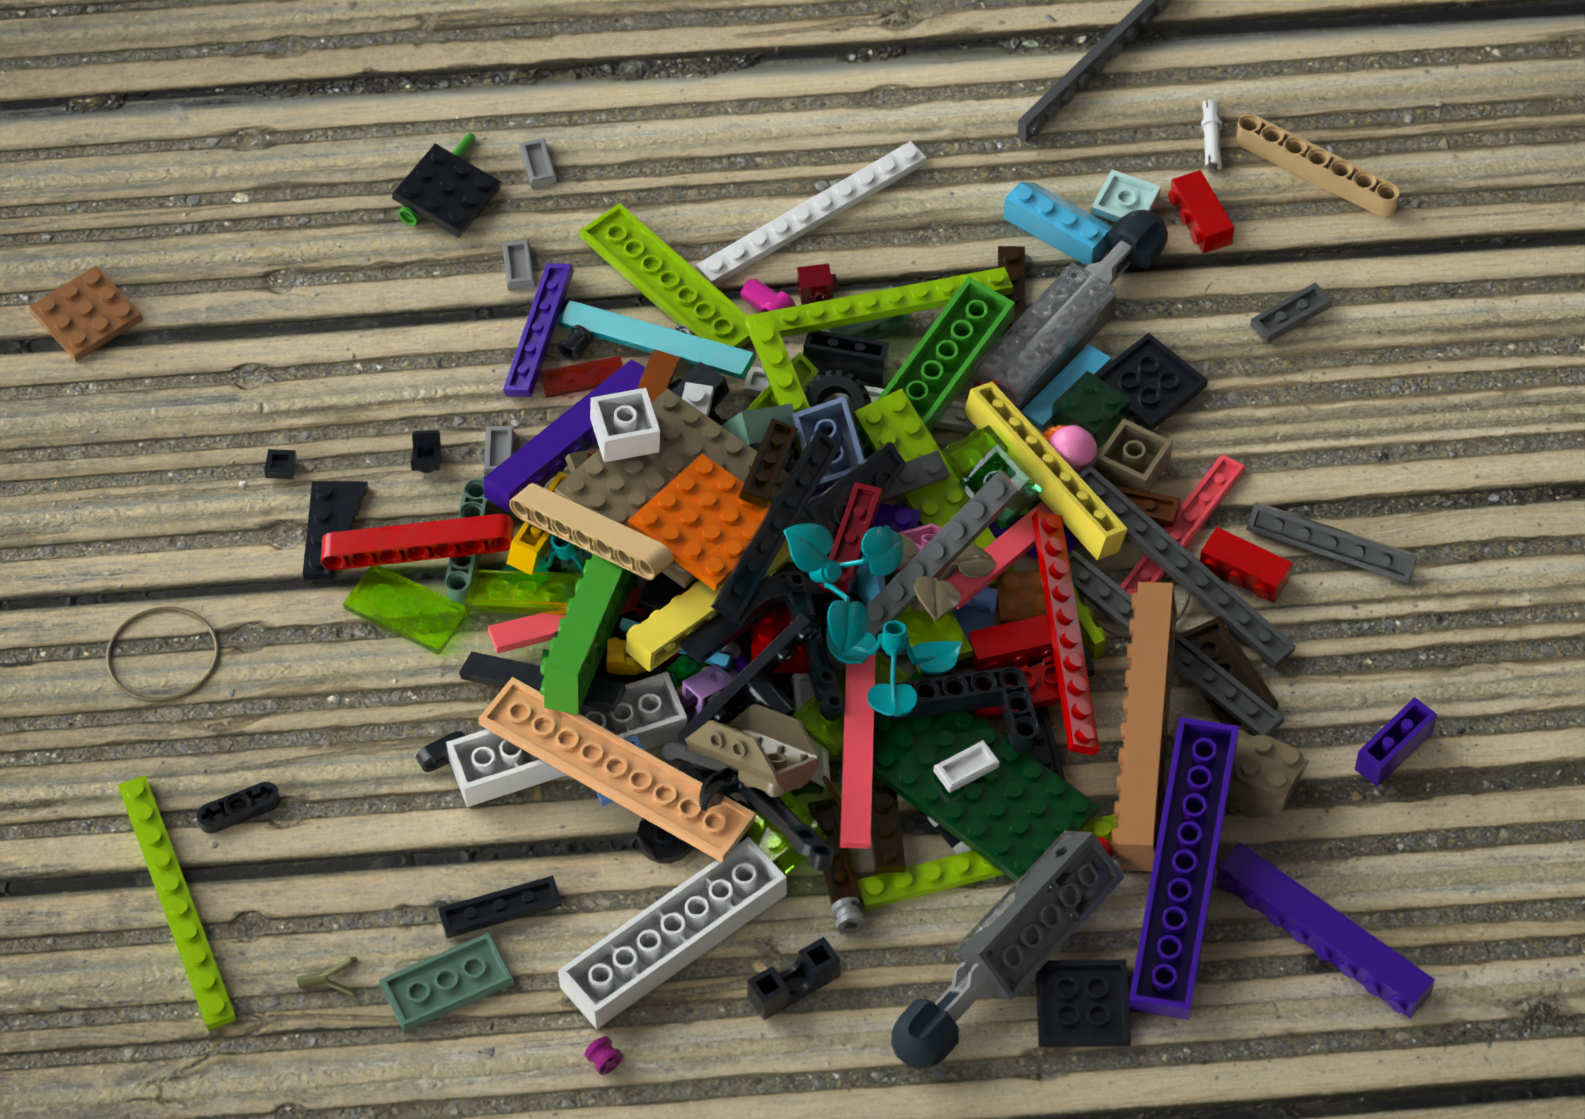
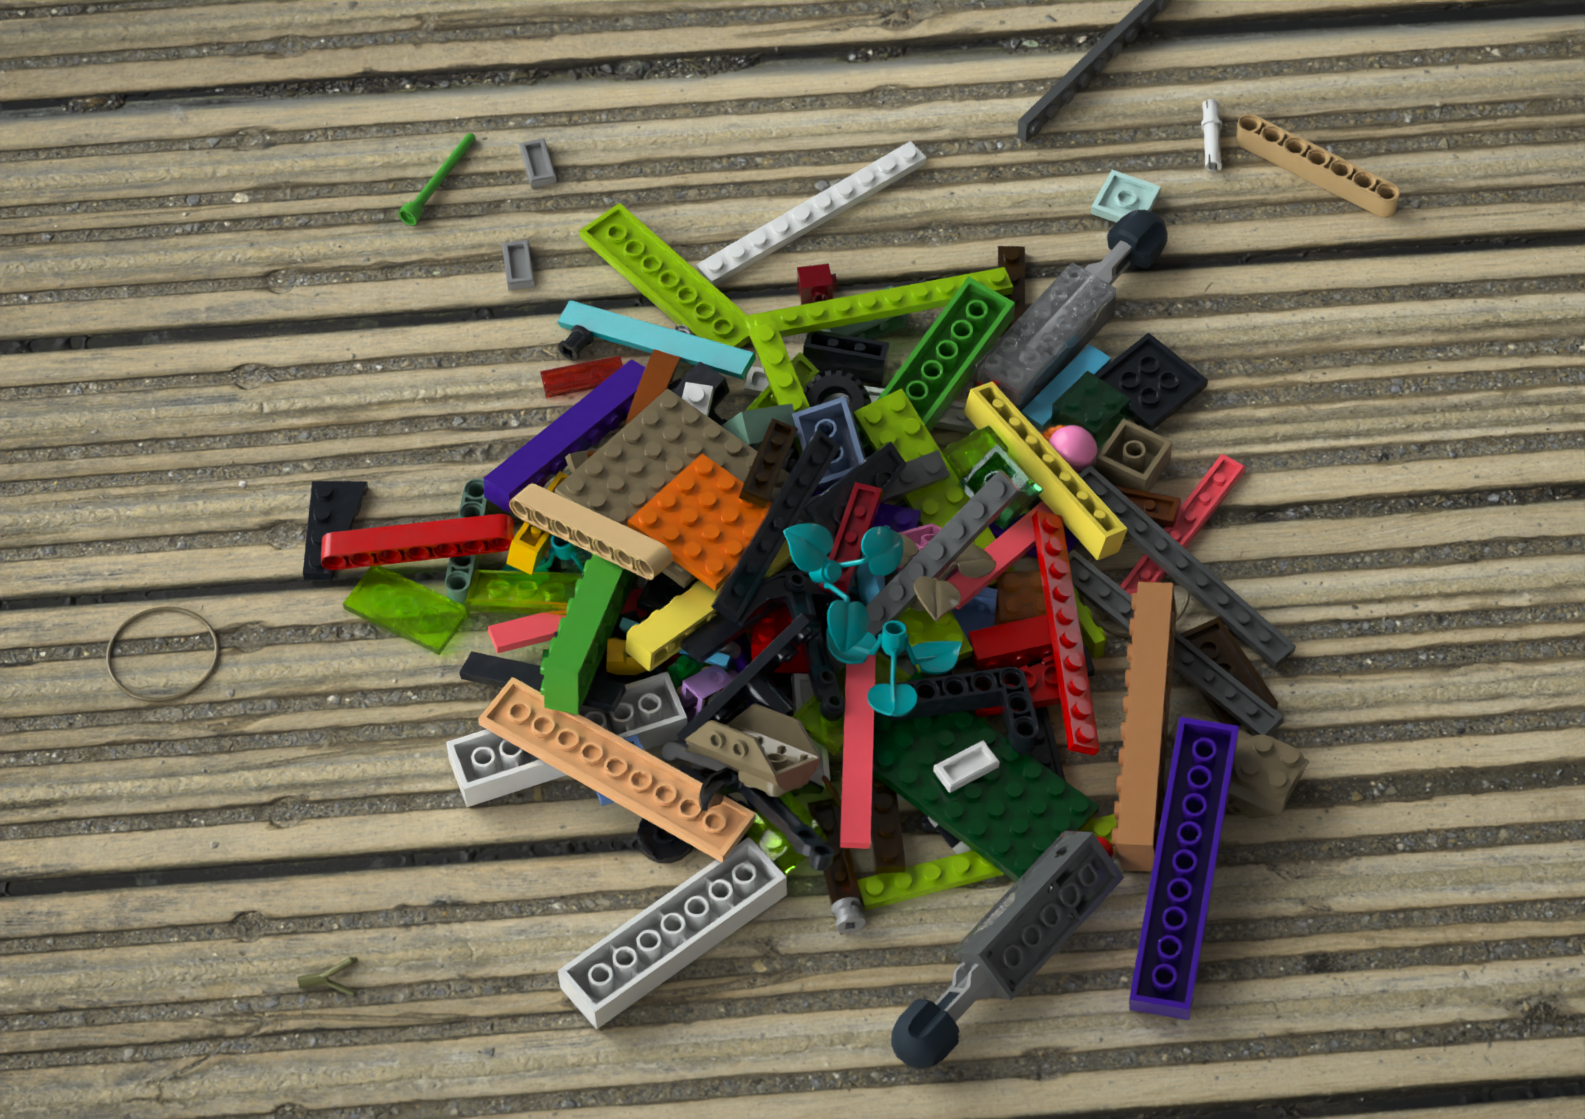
(86, 313): medium nougat plate -> none
(177, 903): lime plate -> none
(215, 807): black beam -> none
(280, 464): black plate -> none
(426, 451): black bracket -> none
(436, 754): black beam -> none
(446, 982): sand green tile -> none
(447, 190): black plate -> none
(498, 446): light grey tile -> none
(499, 907): black plate -> none
(538, 330): dark purple plate -> none
(603, 1055): magenta wheel -> none
(625, 425): white brick -> none
(764, 298): dark pink piece -> none
(775, 991): black arch -> none
(1057, 222): medium azure slope -> none
(1083, 1004): black plate -> none
(1201, 212): red brick -> none
(1246, 564): red brick -> none
(1291, 312): dark grey plate -> none
(1325, 930): dark purple brick -> none
(1332, 542): dark grey plate -> none
(1395, 742): dark purple brick -> none

